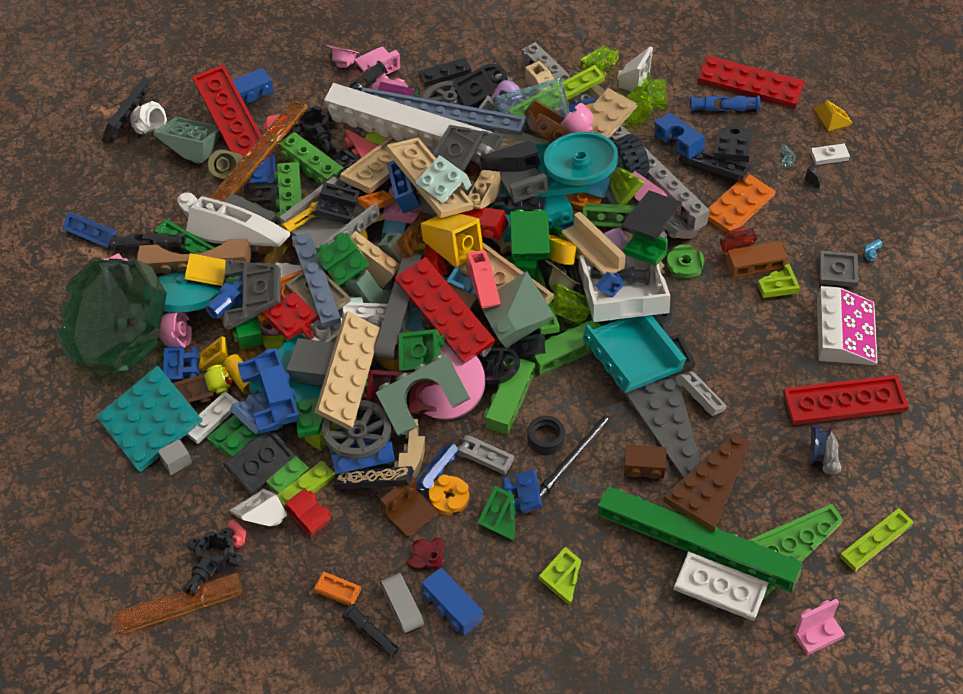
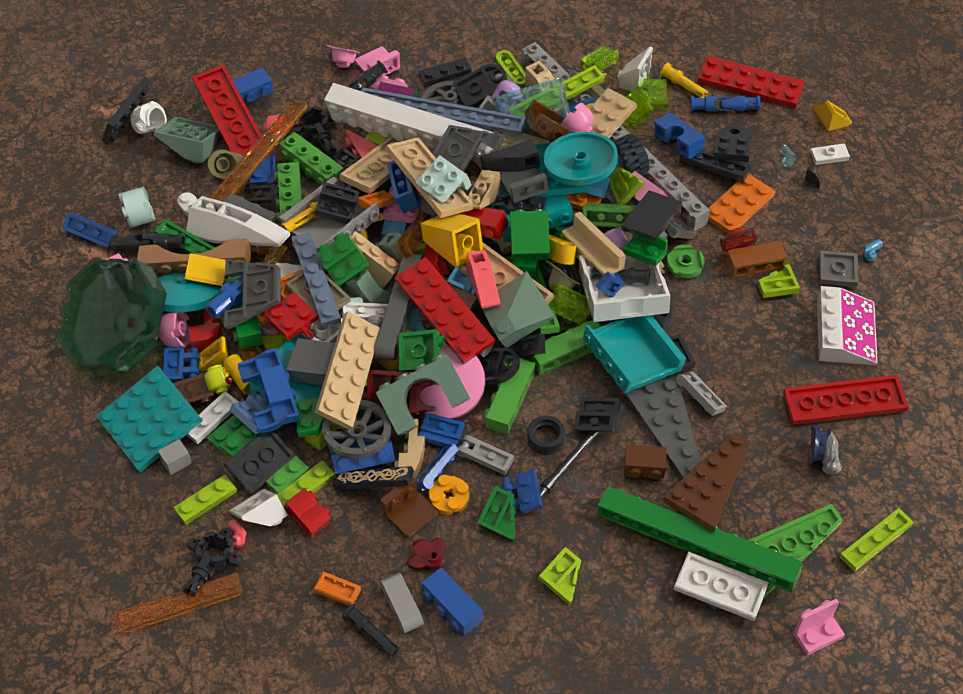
(136, 207): none -> light aqua brick
(204, 335): none -> red brick
(205, 499): none -> lime plate
(441, 430): none -> blue plate
(512, 68): none -> lime plate
(597, 414): none -> black slope
(678, 78): none -> yellow pin

